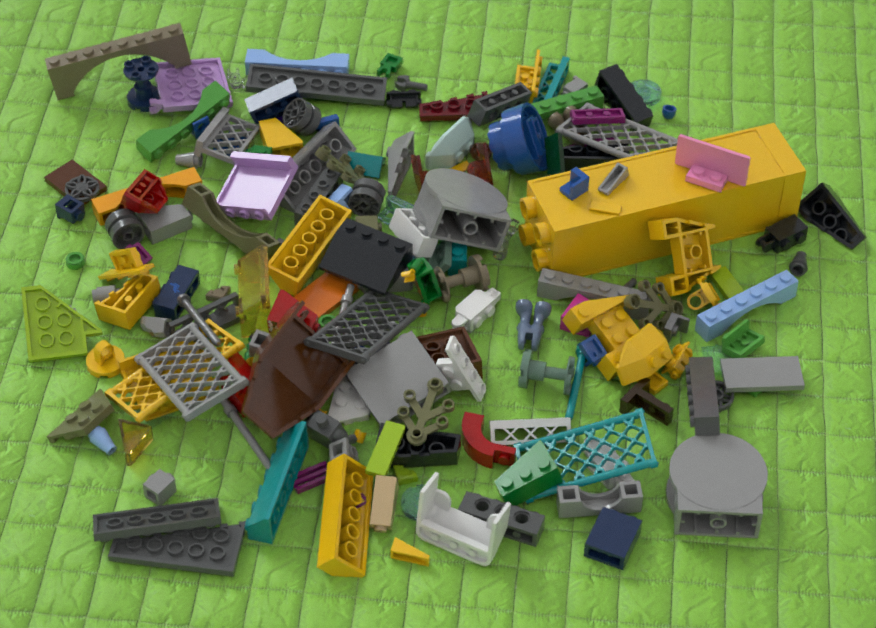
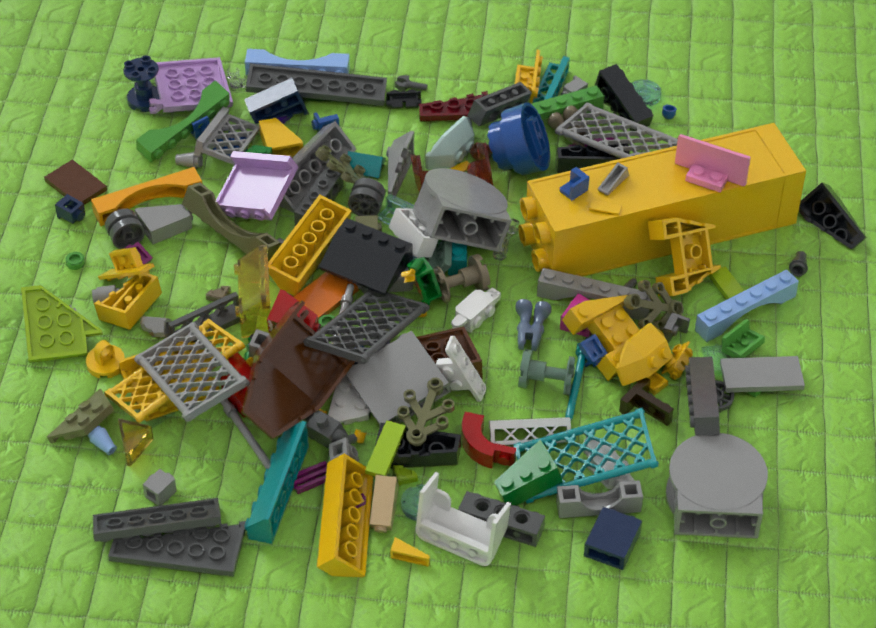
(69, 68): dark tan arch -> none
(82, 188): dark grey wheel -> none
(145, 194): red wedge -> none
(181, 281): dark blue brick -> none
(185, 302): flat silver bar -> none
(301, 116): dark grey wheel -> none
(341, 195): light blue panel -> none
(389, 64): green plate -> none
(554, 154): dark green tile -> none
(597, 116): magenta tile -> none
(705, 293): yellow tile -> none
(783, 235): black brick -> none

